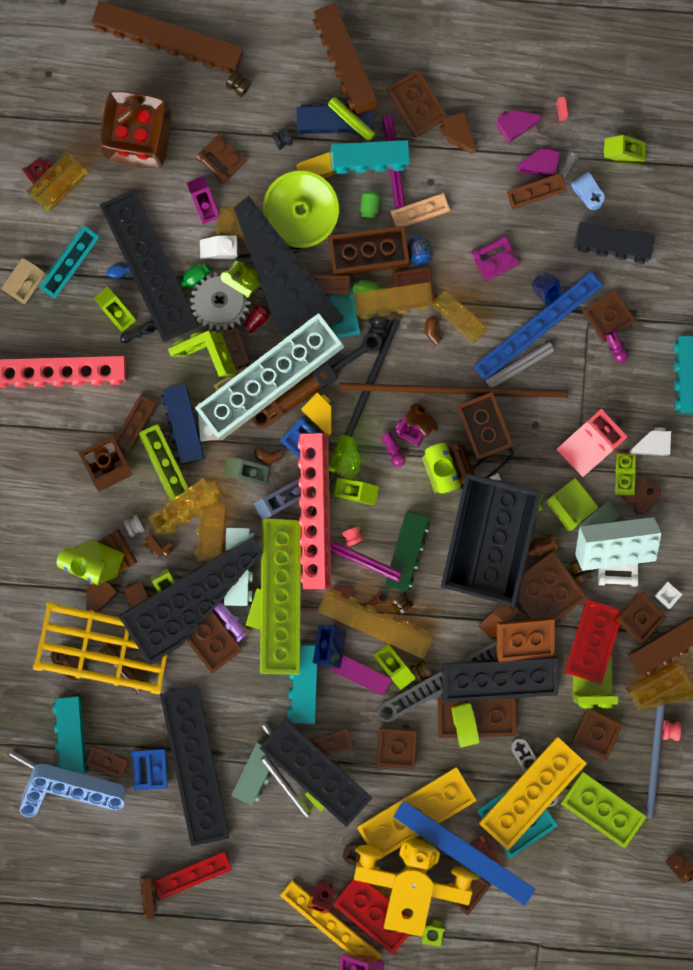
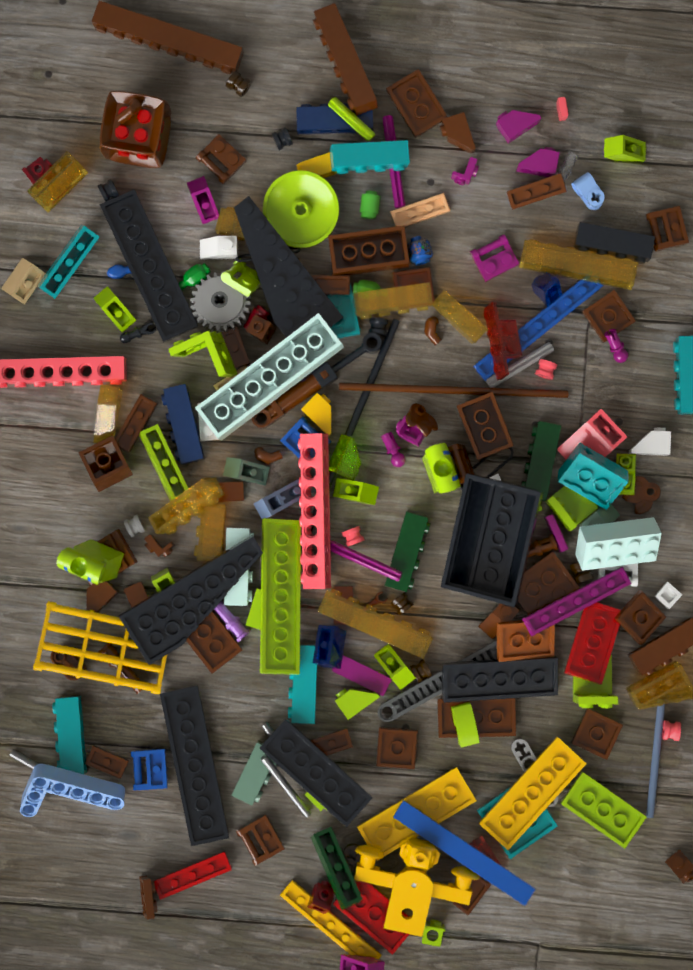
(107, 412): none -> clear yellow slope
(108, 190): none -> black wheel
(232, 491): none -> reddish brown tile
(261, 329): none -> reddish brown bracket
(265, 836): none -> reddish brown plate
(336, 868): none -> dark green brick
(354, 701): none -> lime slope
(470, 171): none -> magenta bracket
(503, 340): none -> clear red bracket
(542, 457): none -> dark green brick
(546, 369): none -> coral wheel
(555, 530): none -> magenta tile
(576, 601): none -> magenta tile
(578, 264): none -> clear yellow brick
(593, 476): none -> teal piece
(673, 226): none -> reddish brown plate

